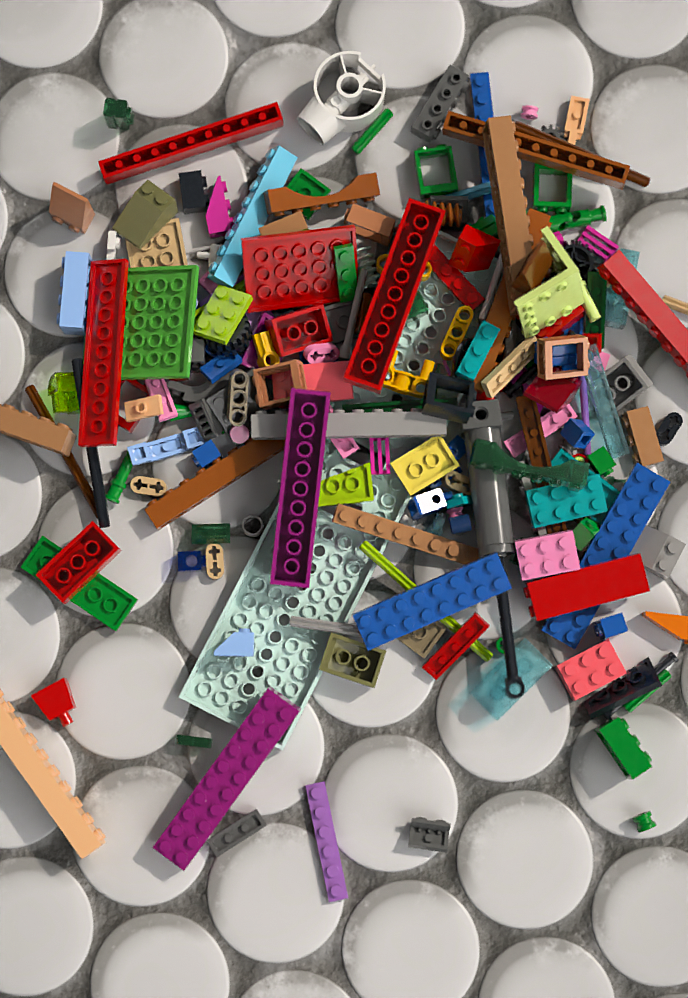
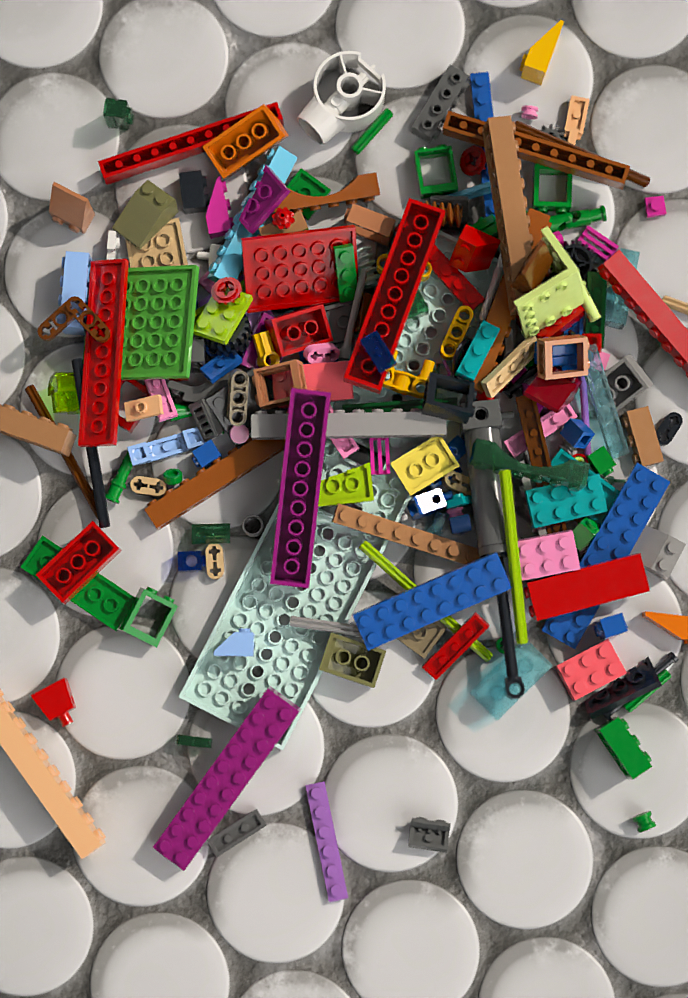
(71, 315): none -> reddish brown beam
(126, 624): none -> window
(172, 476): none -> green tile
(220, 287): none -> red gear
(245, 141): none -> orange slope
(267, 197): none -> magenta wing
(283, 218): none -> red plant
(378, 352): none -> clear blue plate
(467, 158): none -> red gear
(513, 556): none -> lime axle
(537, 60): none -> yellow slope
(655, 206): none -> dark pink plate

